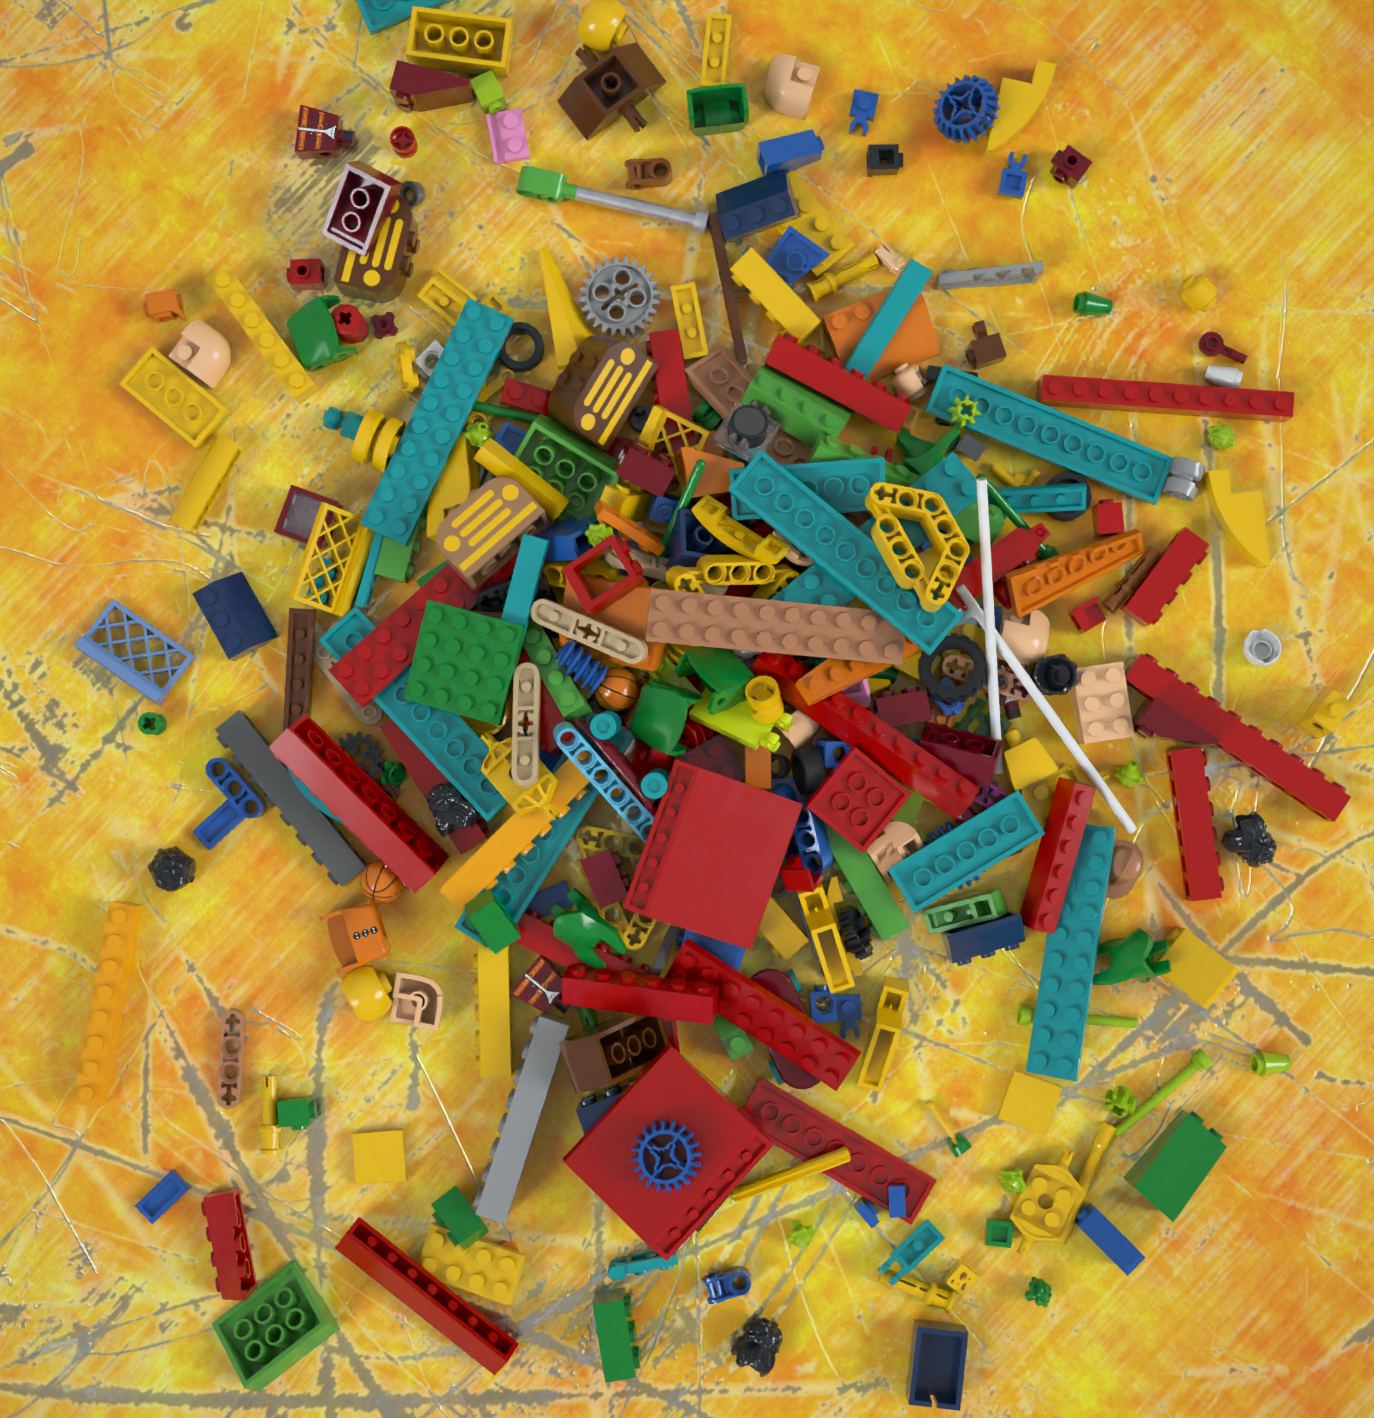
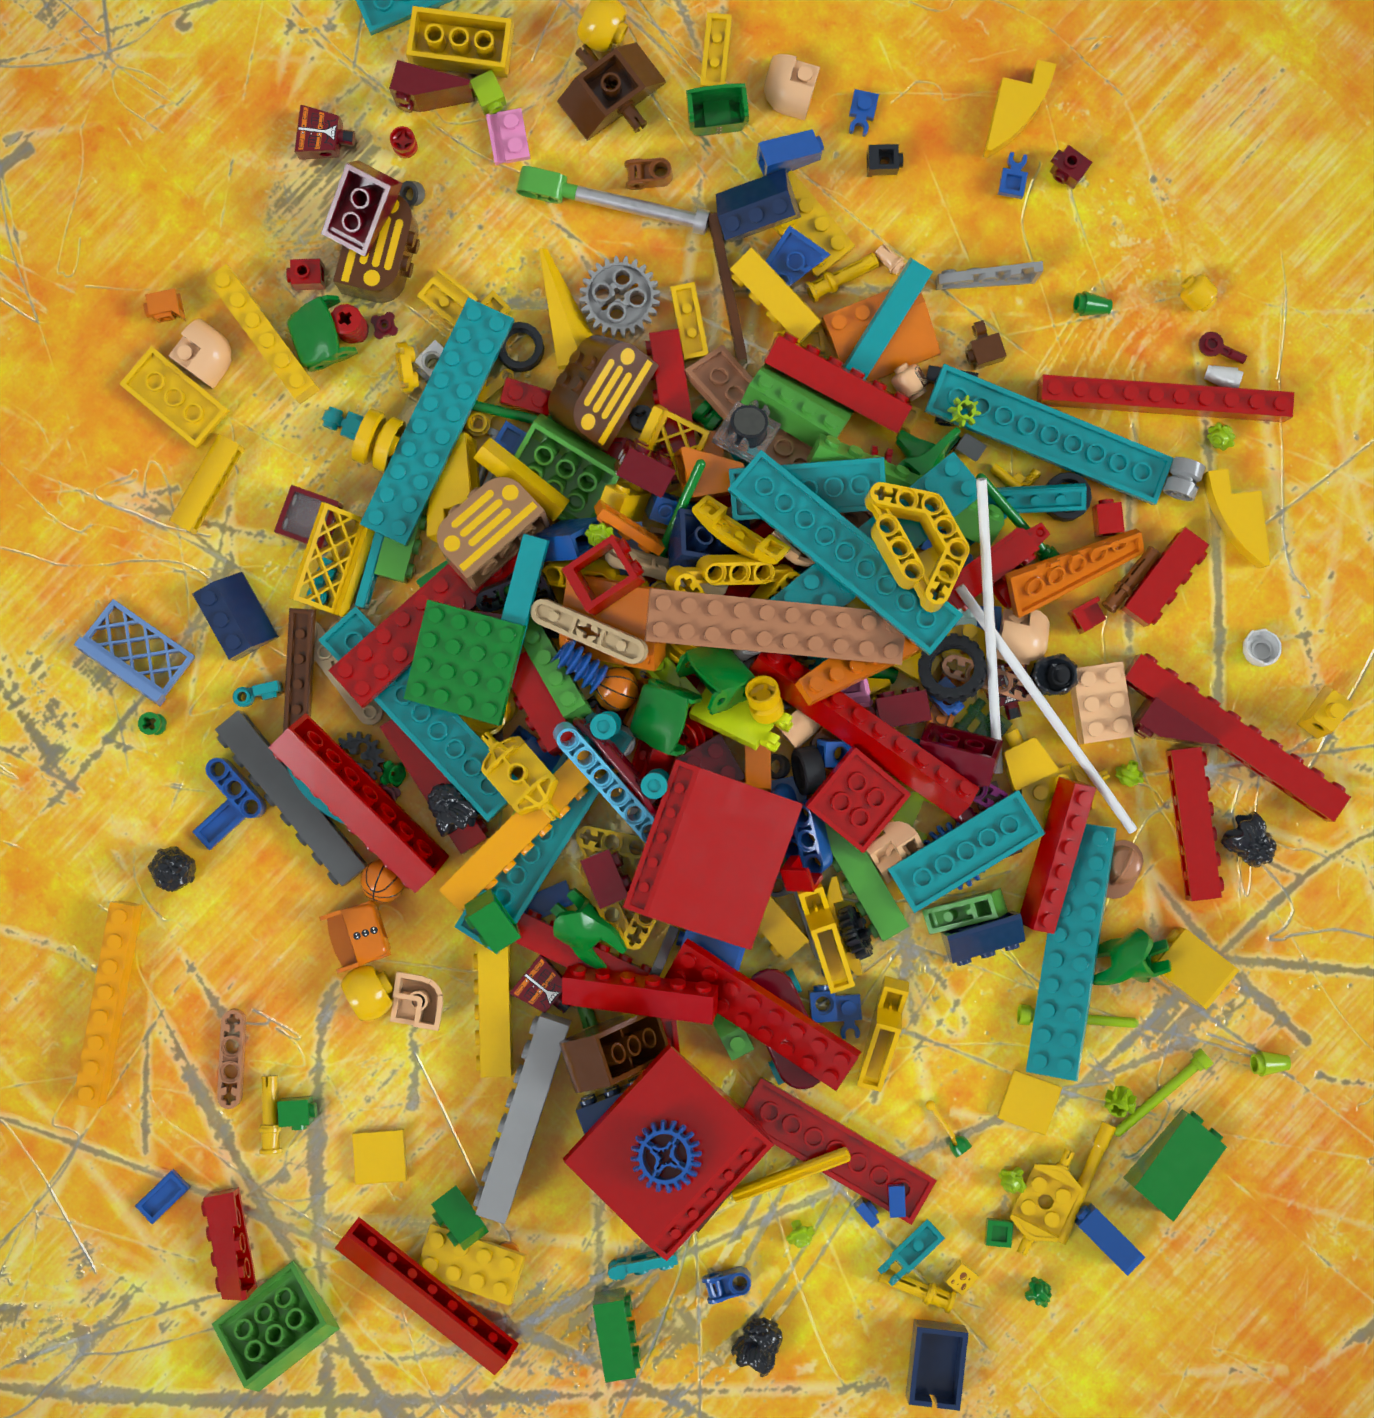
(266, 691): none -> teal plate
(478, 433): lime plant -> none
(526, 749): tan piece -> none
(968, 95): blue gear -> none

